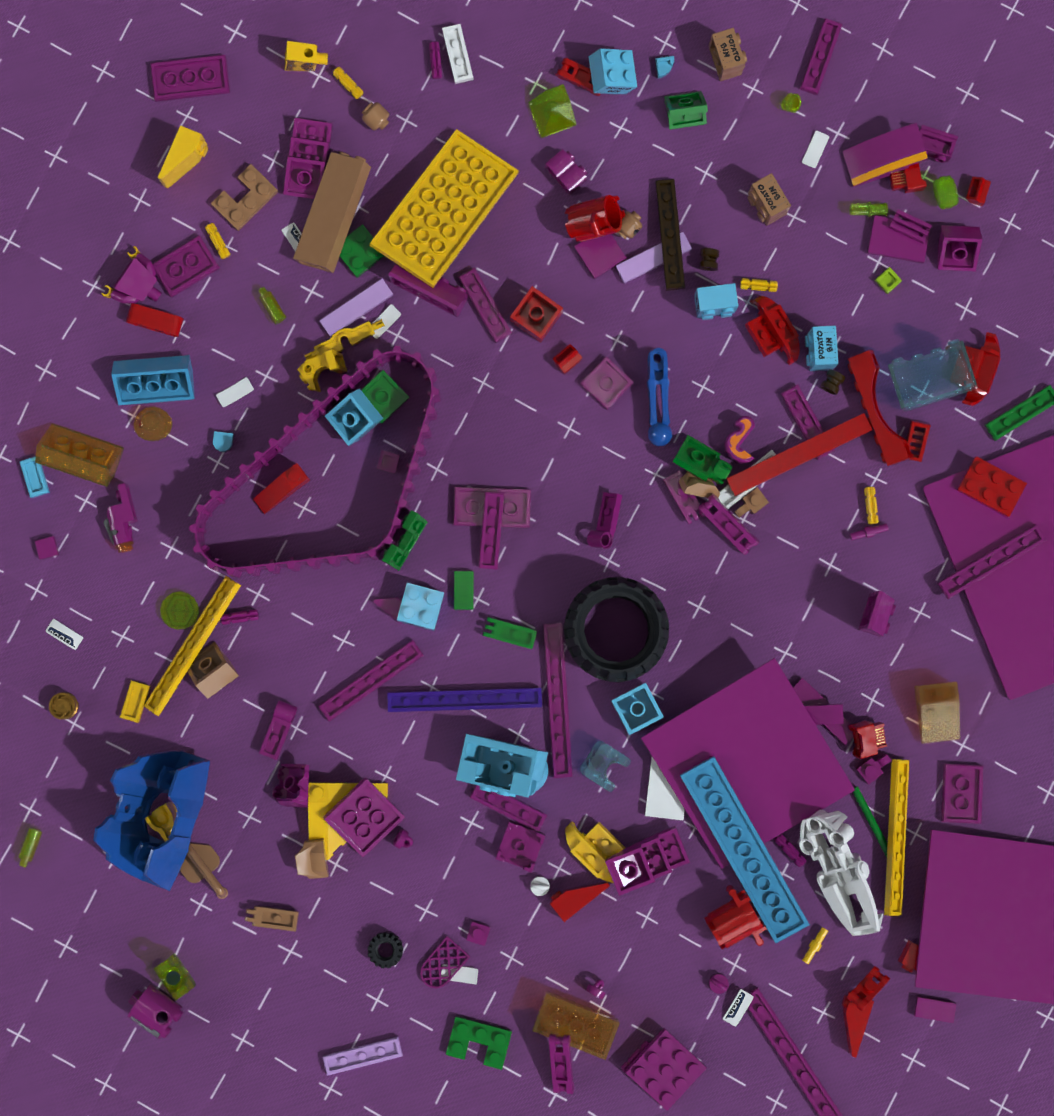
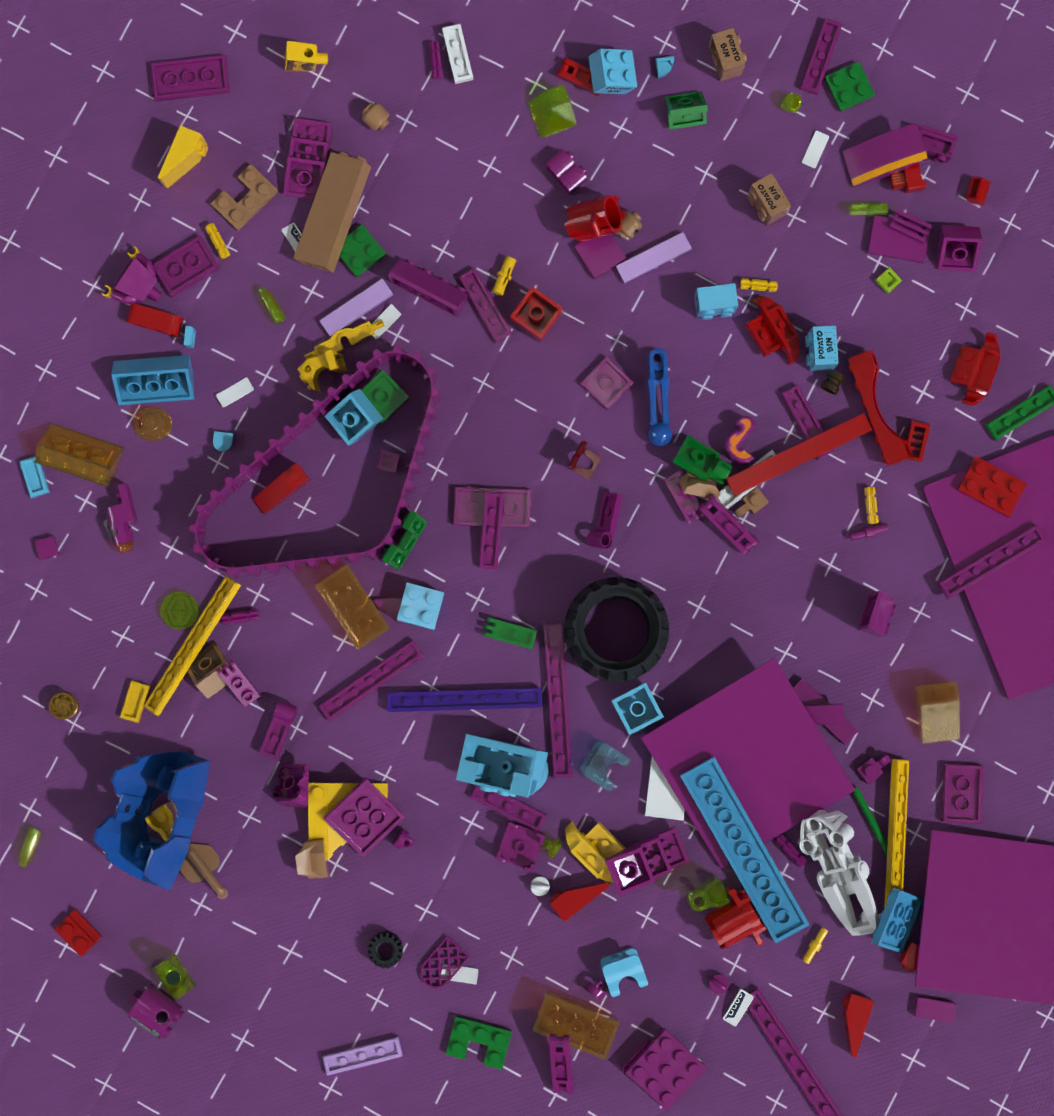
(64, 634): white sticker -> none
(78, 932): none -> red plate
(189, 338): none -> medium azure tile
(238, 683): none -> magenta hinge
(273, 918): medium nougat hinge -> none
(348, 83): yellow axle -> none
(353, 607): none -> clear yellow brick
(444, 208): yellow plate -> none
(463, 590): green tile -> none
(478, 933): magenta plate -> none
(504, 275): none -> yellow pin
(552, 847): none -> clear neon green tile
(567, 359): red piece -> none
(591, 455): none -> dark red piece
(621, 965): none -> medium azure piece
(670, 234): dark brown tile -> none
(709, 259): dark brown wheel -> none
(712, 894): none -> clear neon green piece
(849, 86): none -> green plate
(867, 738): red piece -> none
(868, 988): red plate -> none
(897, 920): none -> dark azure plate
(933, 376): clear light blue windscreen -> none
(945, 192): clear neon green gear -> none

